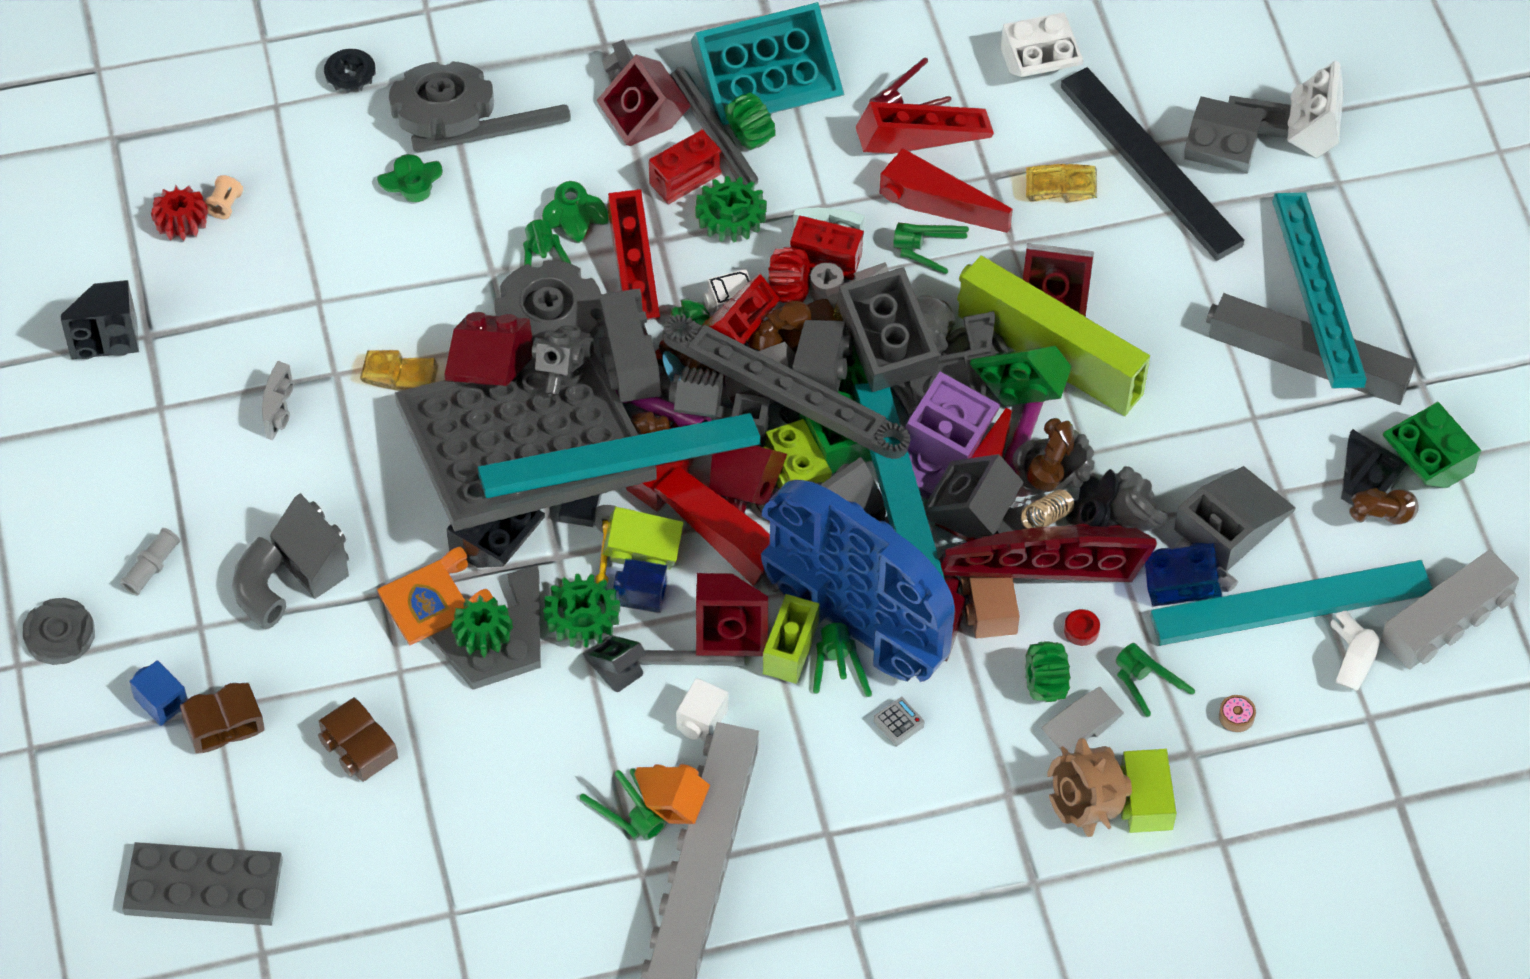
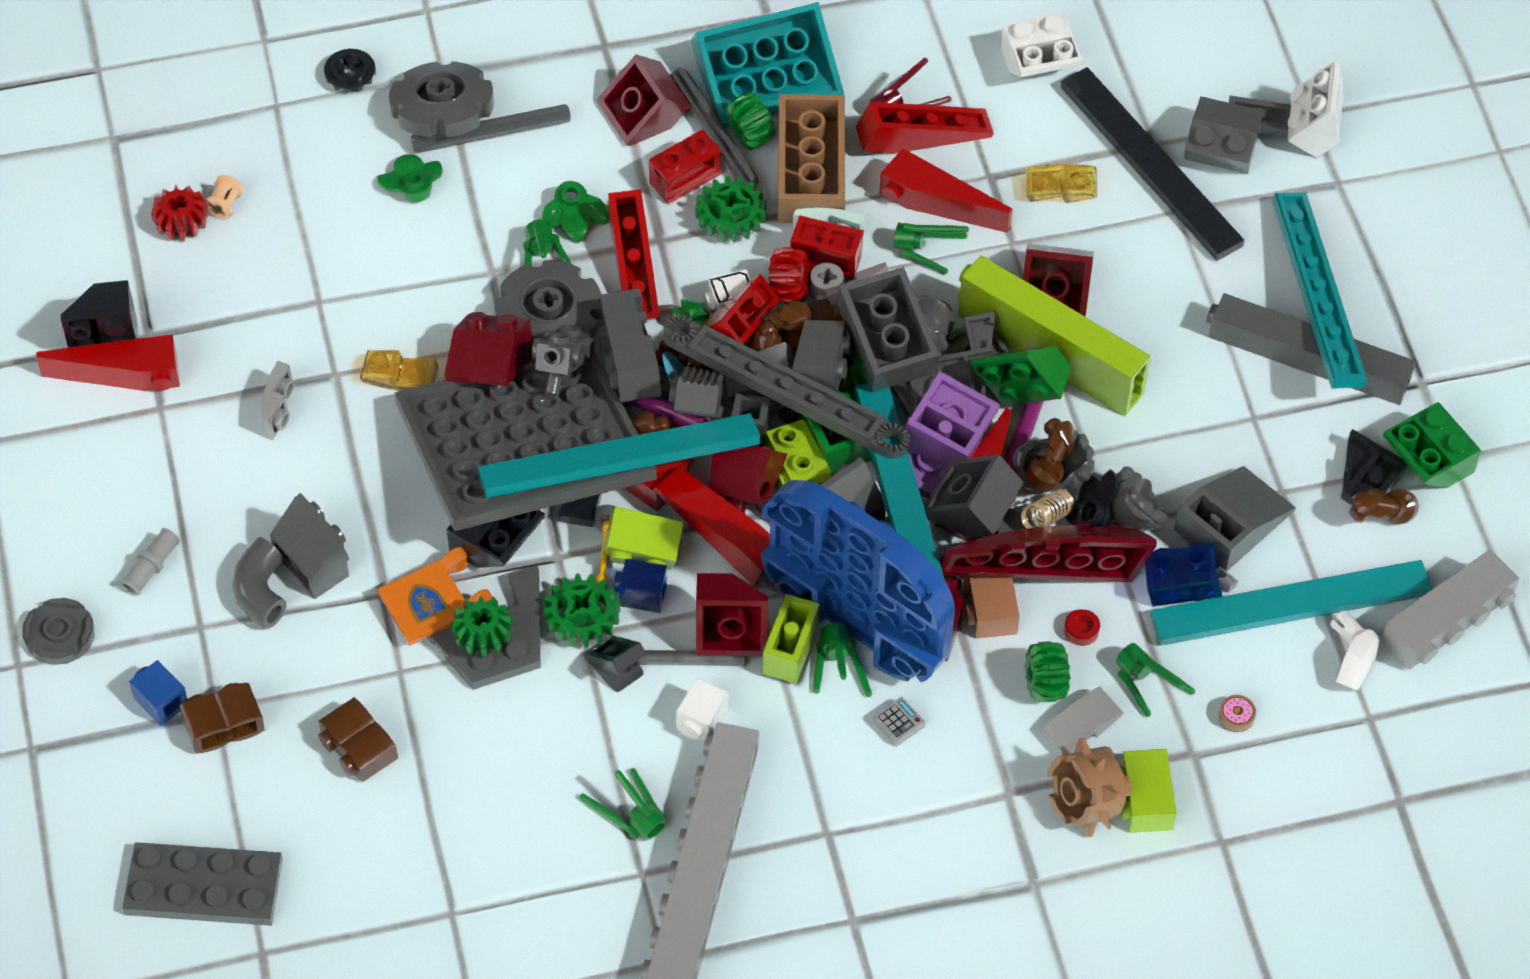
(128, 364): none -> red slope
(618, 59): flat silver tile -> none
(672, 792): orange slope -> none
(810, 153): none -> medium nougat brick

